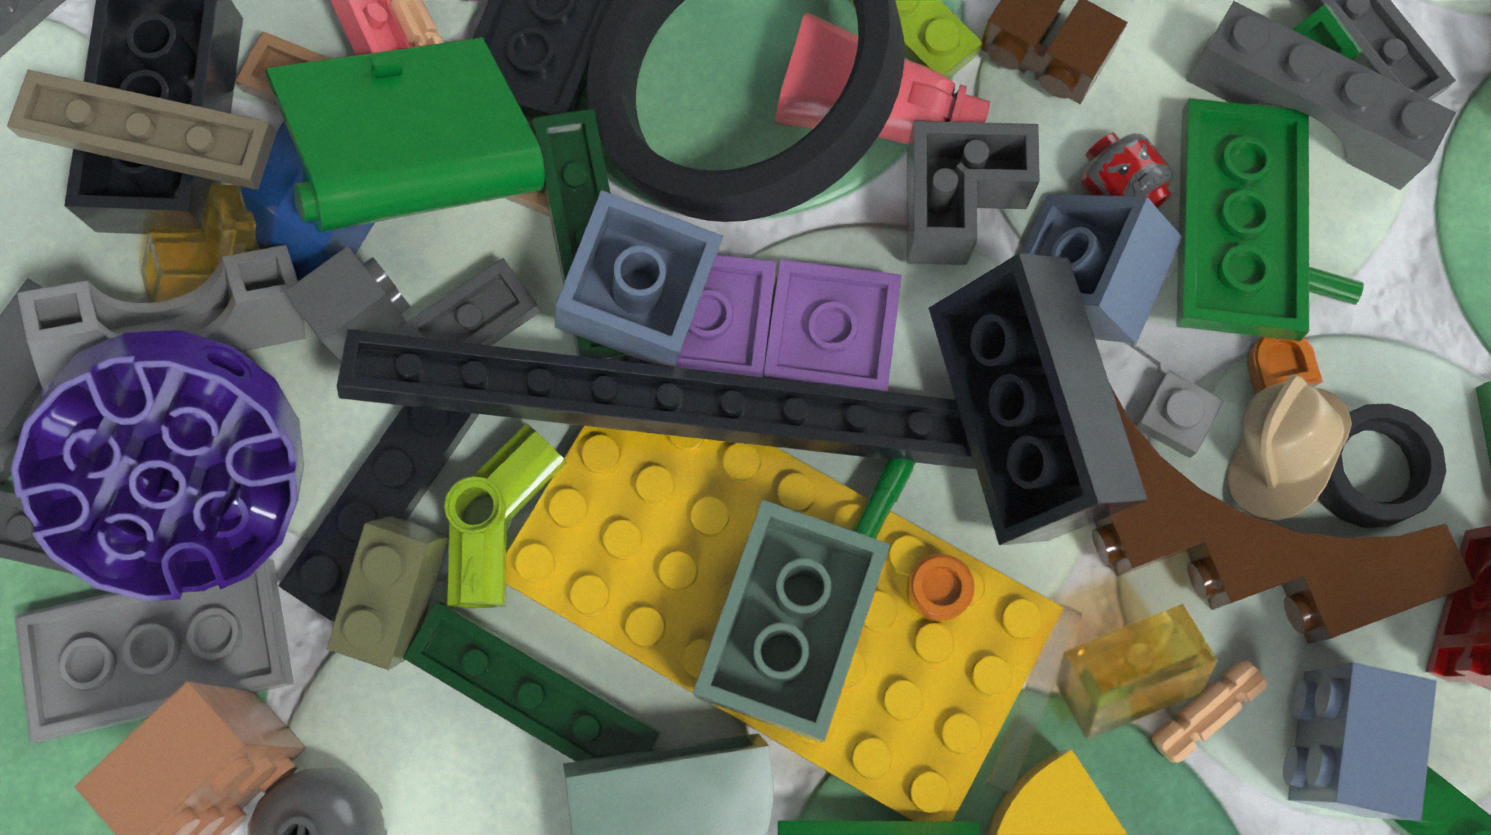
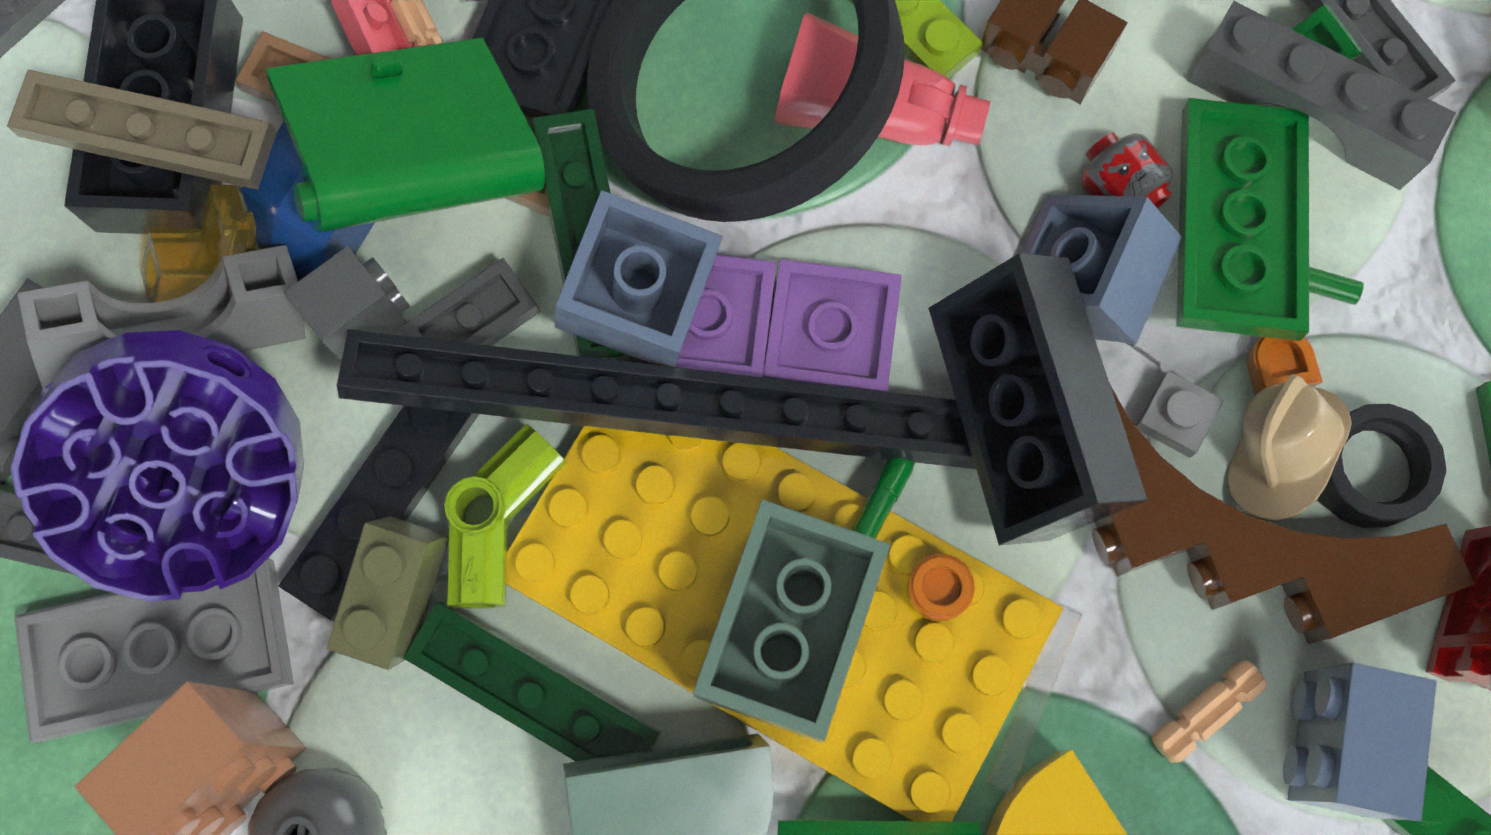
(963, 169): dark grey brick -> none
(1135, 671): clear yellow brick -> none

